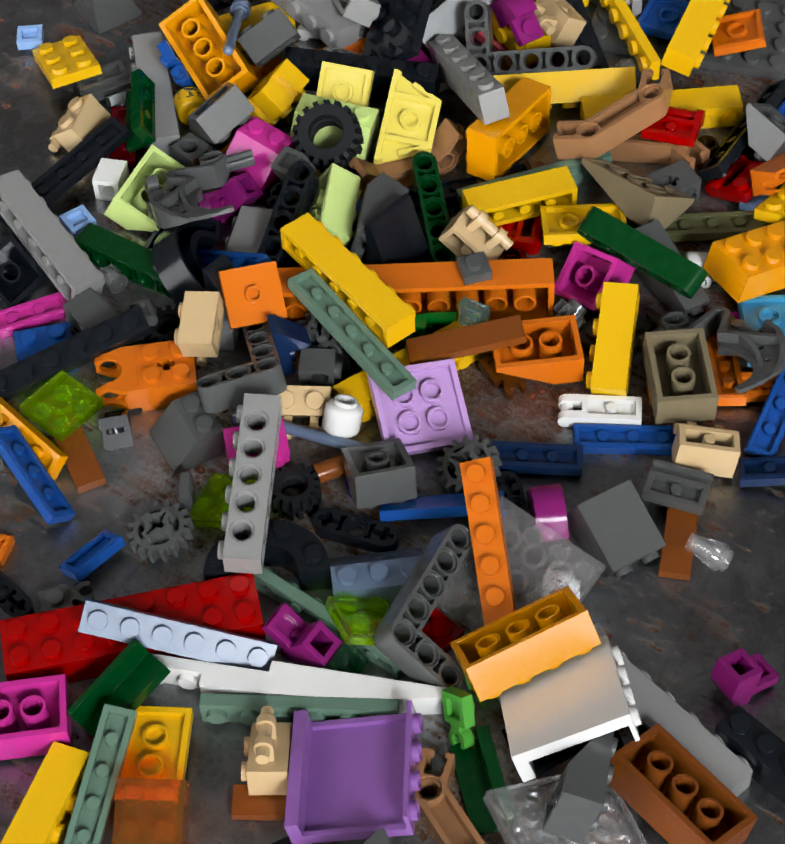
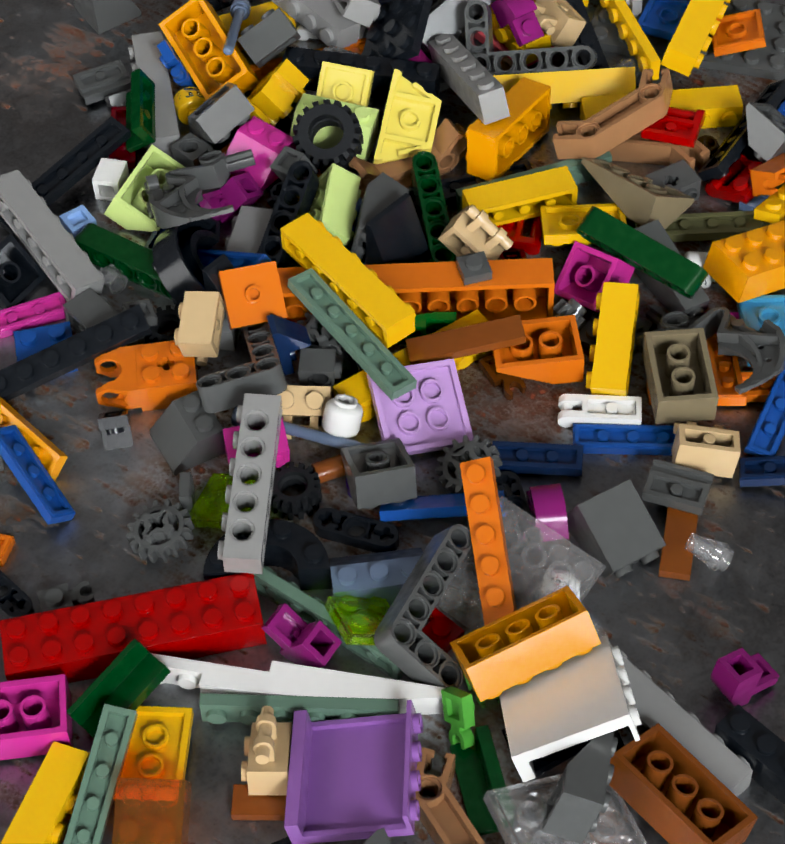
(29, 37): light blue plate -> none
(61, 405): clear neon green plate -> none
(66, 61): yellow plate -> none
(80, 120): tan brick -> none
(81, 461): dark orange tile -> none
(92, 555): blue tile -> none
(176, 636): plate -> none
(347, 659): clear green plate -> none
(473, 312): clear light blue plate -> none

